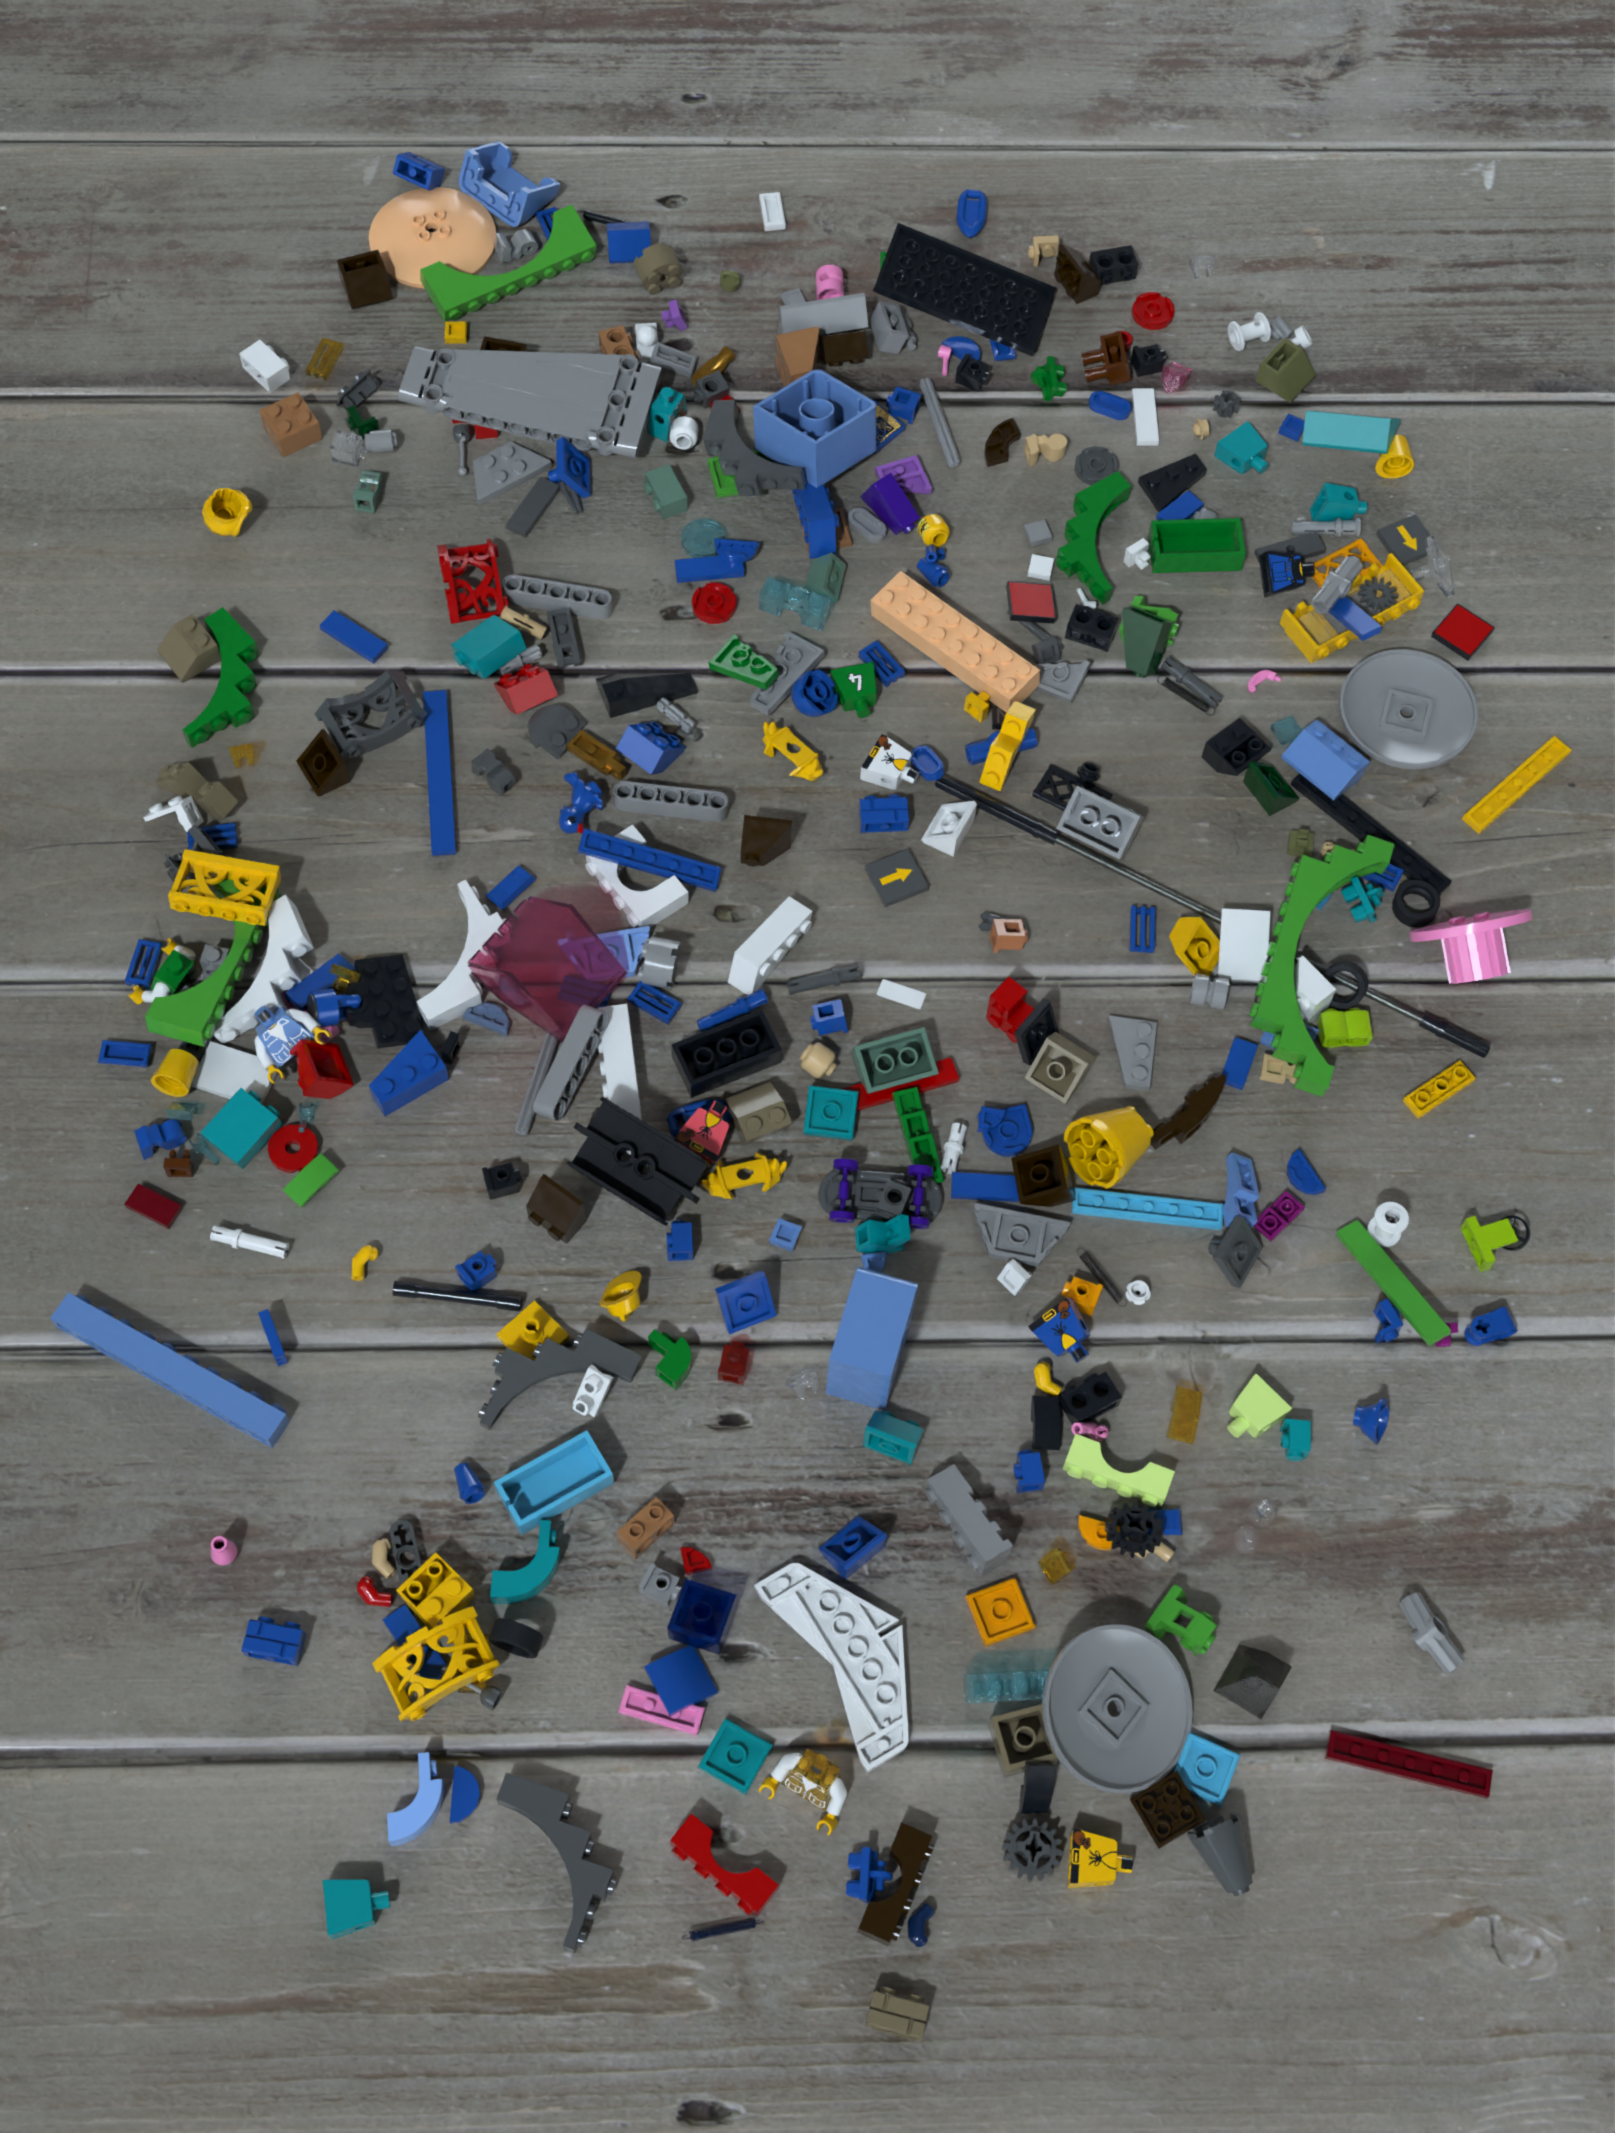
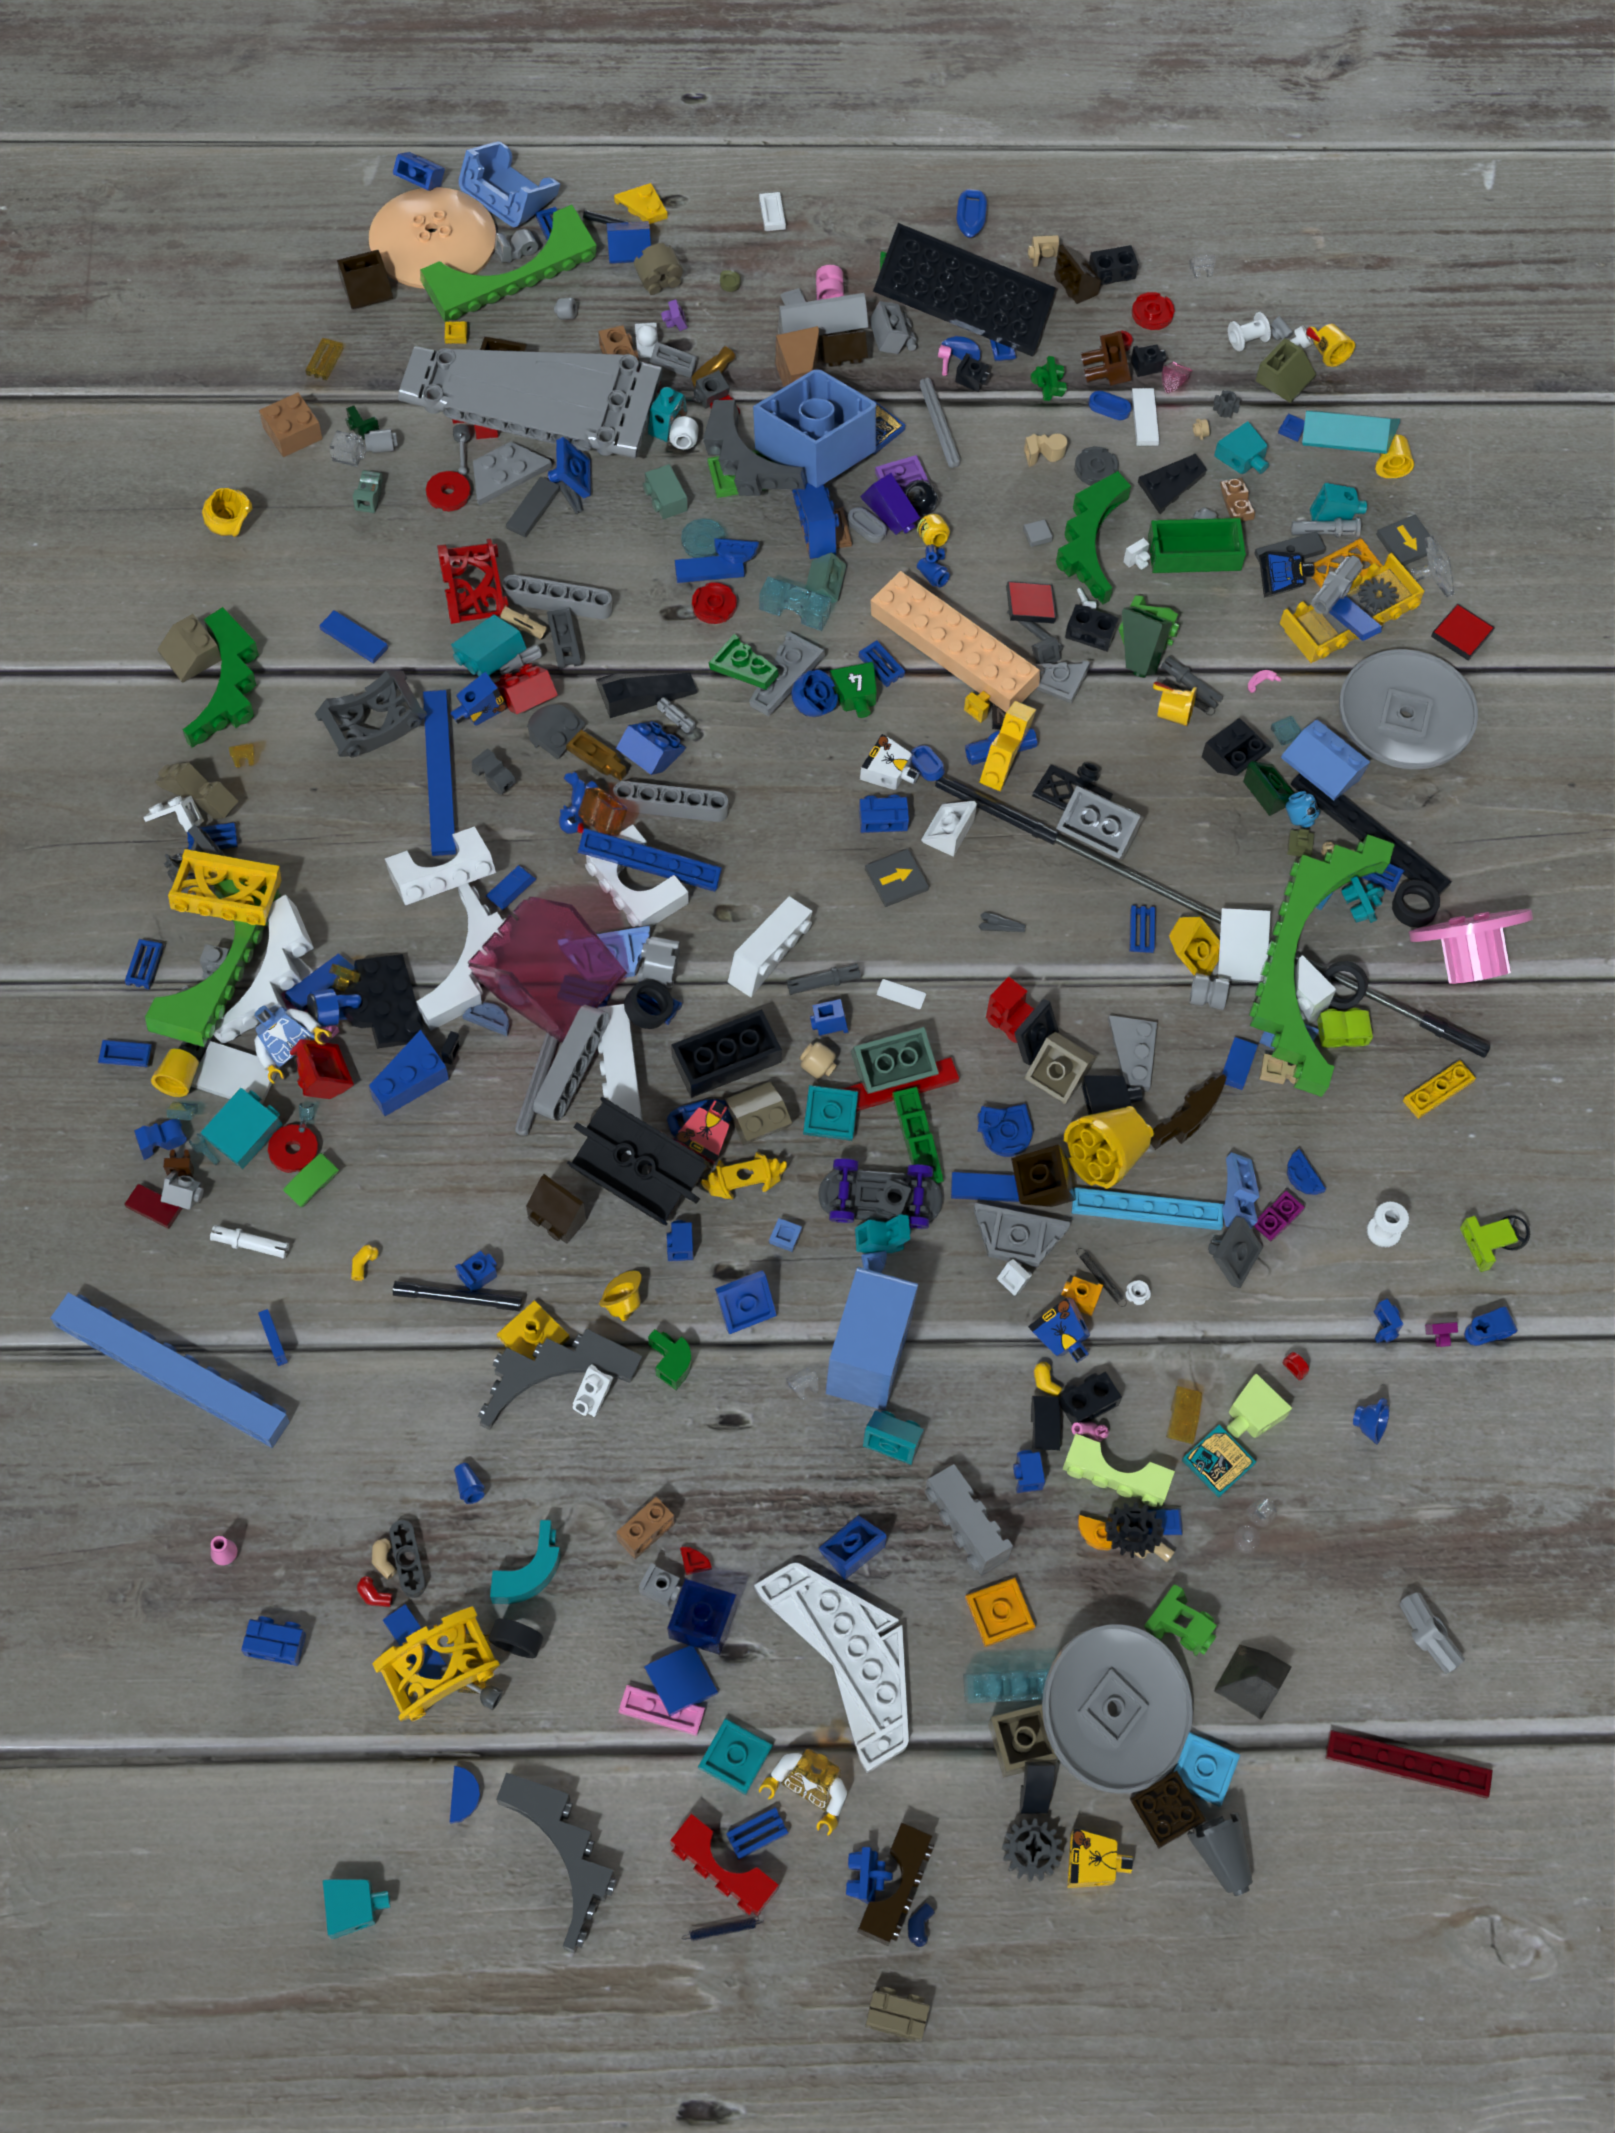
(171, 976): torso -> none
(181, 1190): none -> light grey brick
(265, 366): white brick -> none
(323, 765): dark brown slope -> none
(362, 383): dark grey hinge -> none
(421, 1813): light blue arch -> none
(422, 882): none -> white arch
(435, 1591): yellow slope -> none
(448, 480): none -> red tile
(479, 701): none -> blue torso
(501, 1187): black brick -> none
(554, 1482): medium azure piece -> none
(566, 308): none -> light grey piece
(602, 811): none -> clear orange brick
(643, 203): none -> yellow wing
(657, 992): none -> black tyre
(733, 1371): clear red brick -> none
(740, 1007): blue pin -> none
(752, 1823): none -> blue tile
(764, 839): dark brown slope -> none
(805, 760): yellow piece -> none
(904, 404): blue brick -> none
(921, 496): none -> black hair
(953, 1148): white pin -> none
(998, 442): dark brown tile -> none
(1007, 935): nougat brick -> none
(1040, 567): white tile -> none
(1055, 1566): clear yellow tile -> none
(1108, 1093): none -> black torso
(1175, 704): none -> yellow hat
(1181, 508): blue tile -> none
(1218, 1461): none -> tile
(1236, 499): none -> medium nougat slope
(1296, 1365): none -> red tile
(1296, 1438): teal brick -> none
(1302, 809): none -> dark azure head
(1332, 344): none -> yellow hat
(1393, 1283): bright green tile -> none
(1516, 784): yellow tile -> none

